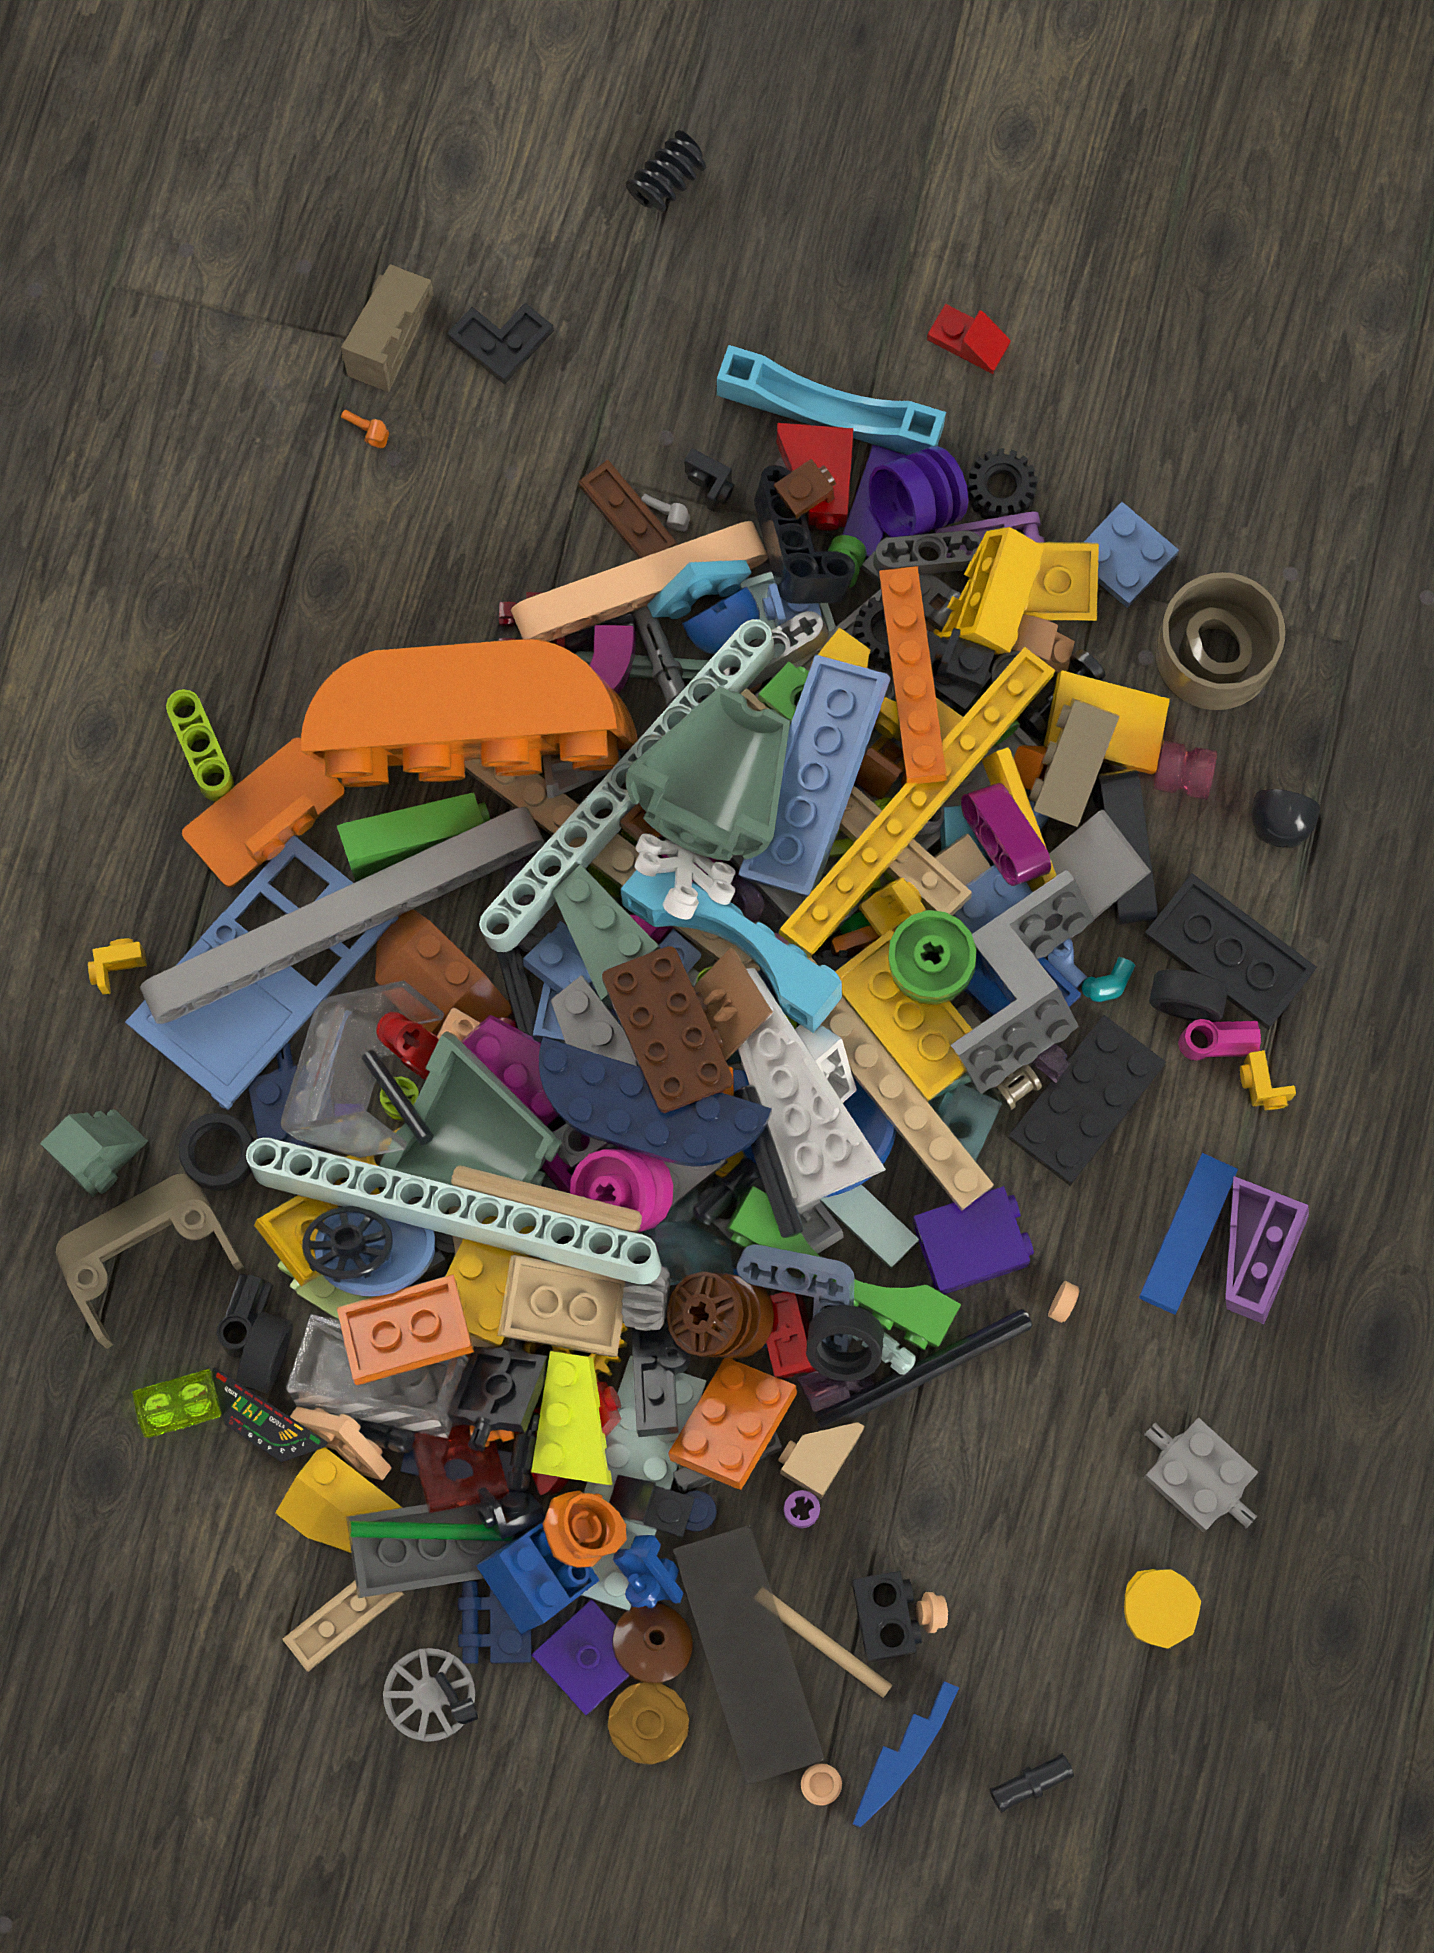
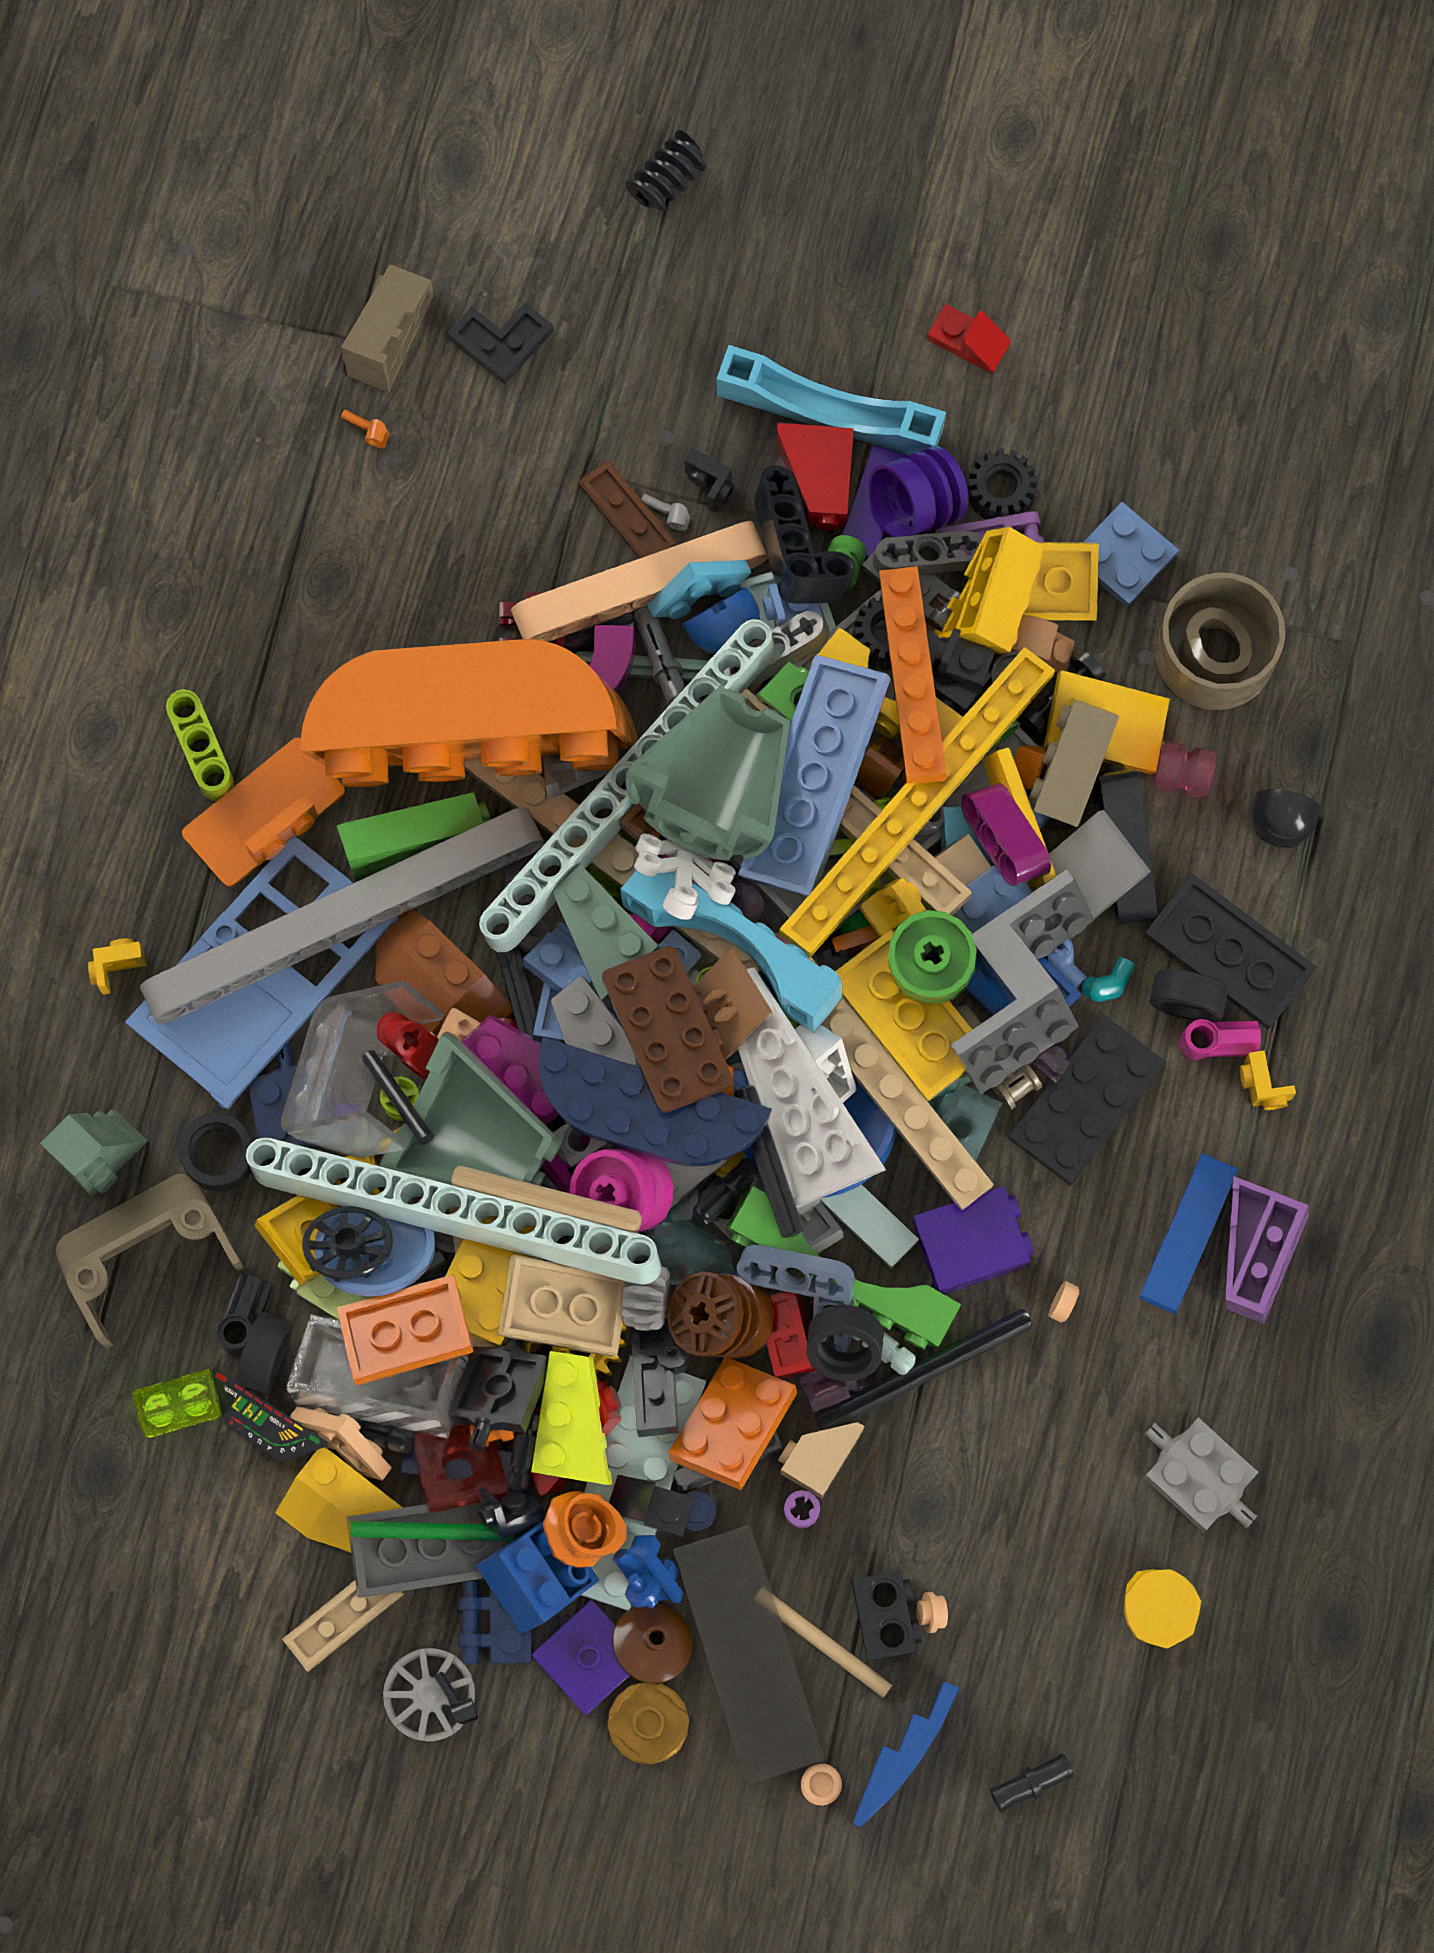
(806, 488): reddish brown bracket -> none

